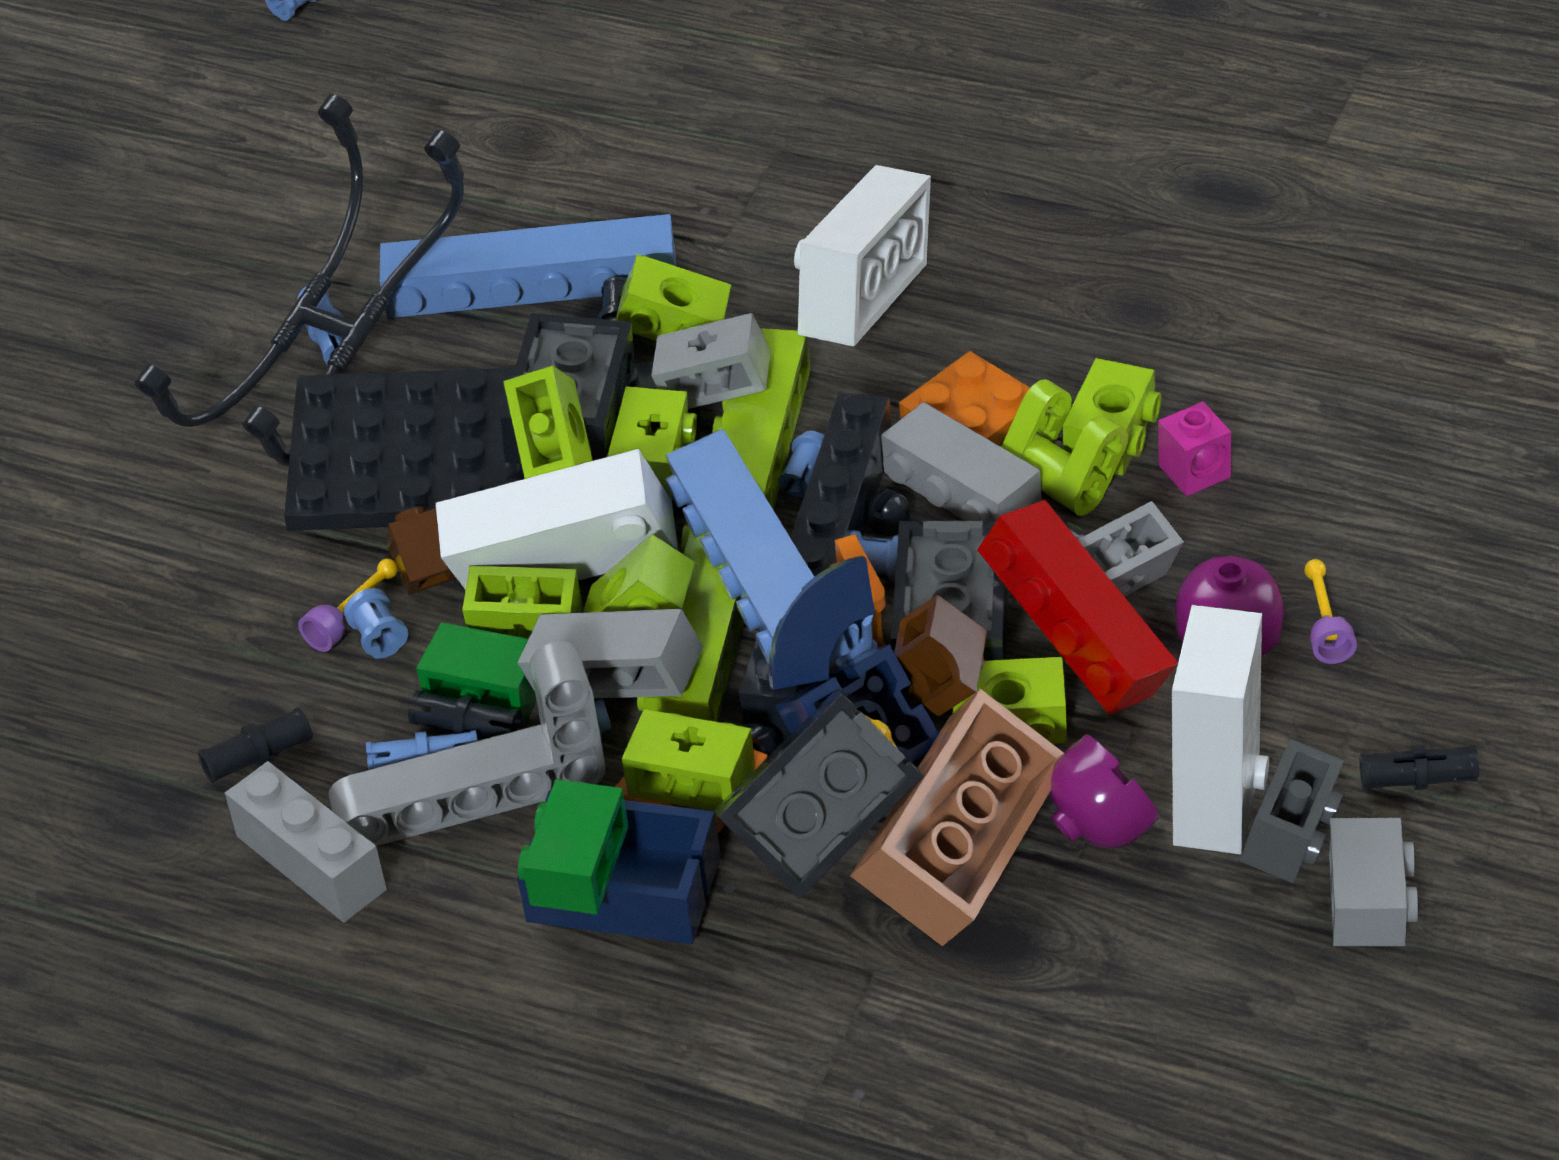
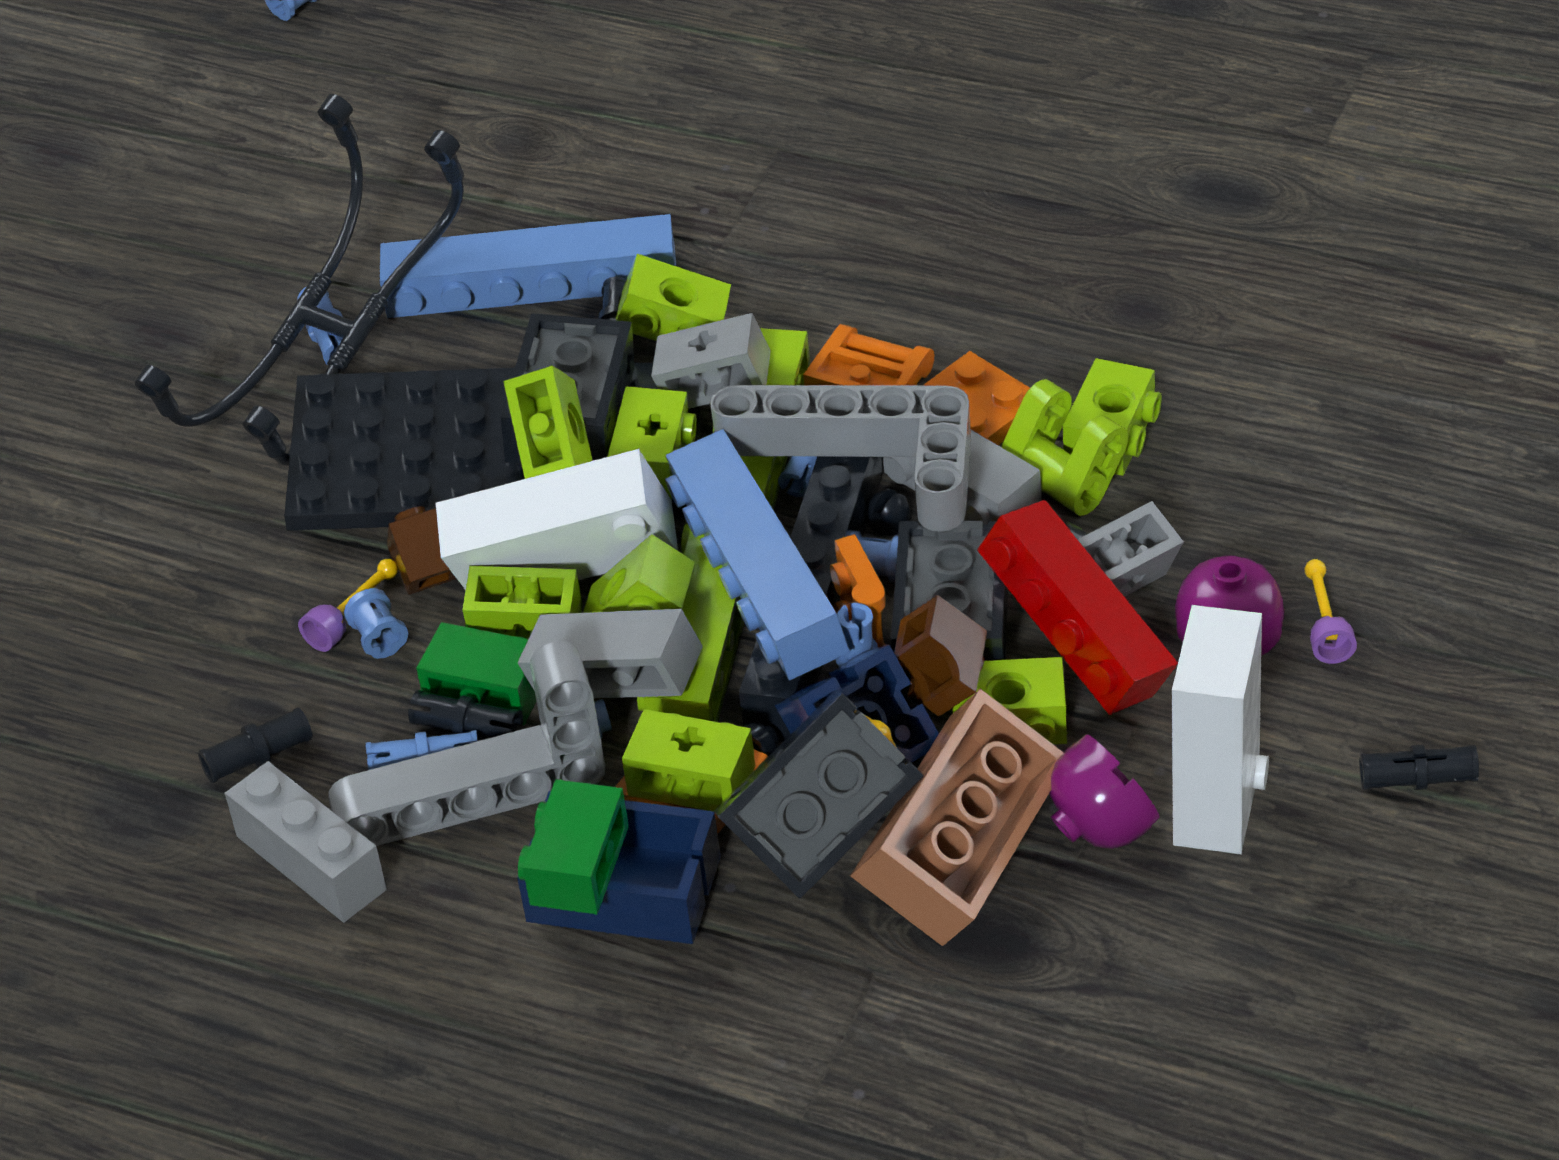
(816, 621): dark blue tile -> none
(861, 423): none -> light grey beam
(863, 255): white brick -> none
(864, 360): none -> orange plate
(1194, 448): dark pink brick -> none
(1291, 811): dark grey brick -> none
(1369, 882): light grey brick -> none

